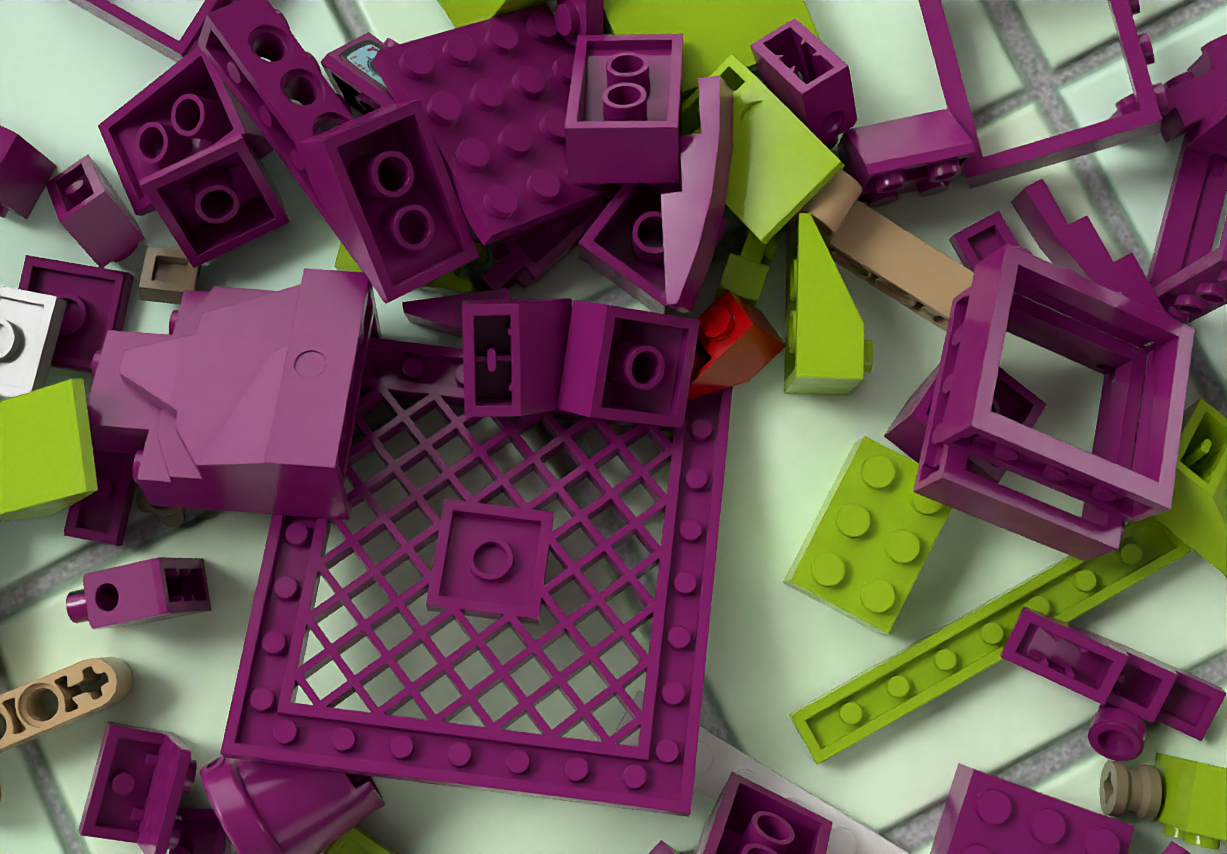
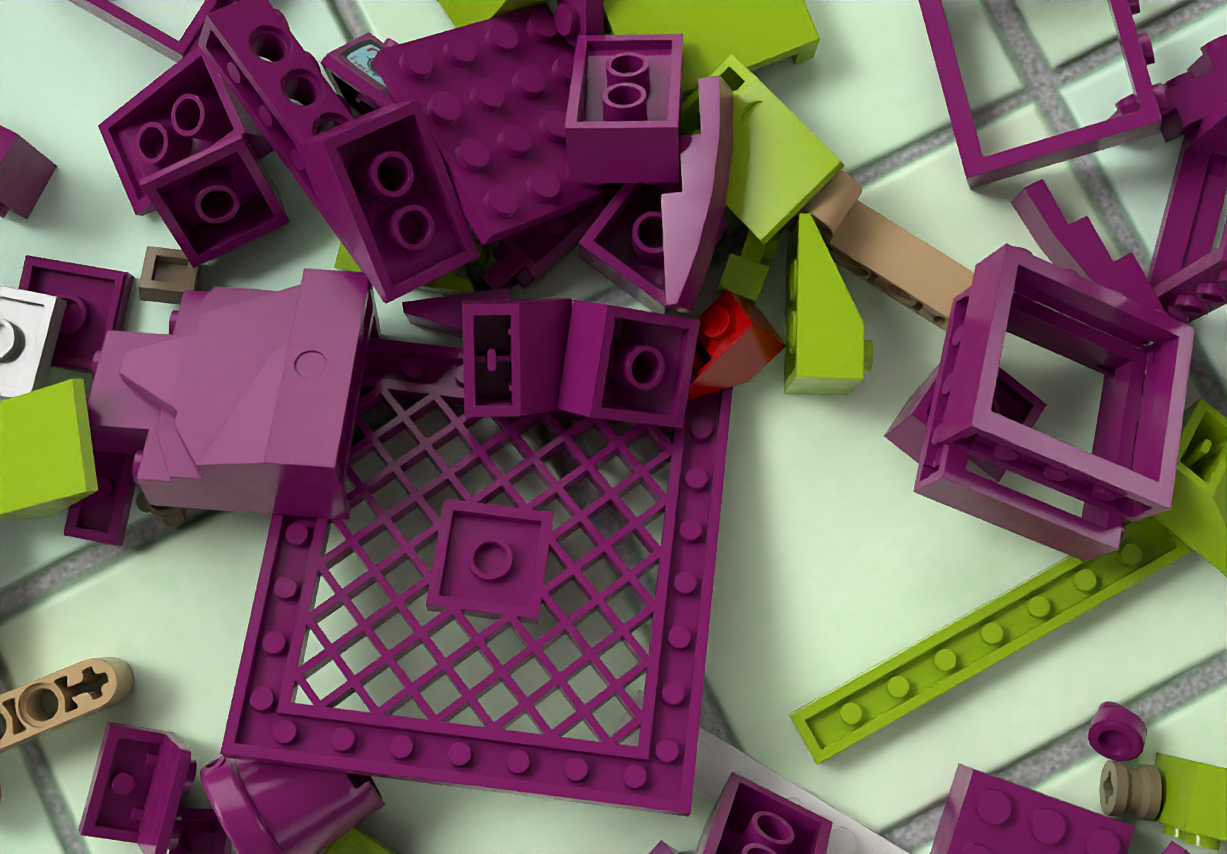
(94, 213): magenta slope -> none
(141, 593): magenta torso -> none
(823, 95): magenta torso -> none
(868, 538): lime brick -> none
(905, 156): magenta slope -> none
(981, 240): magenta plate -> none
(1112, 673): magenta slope -> none

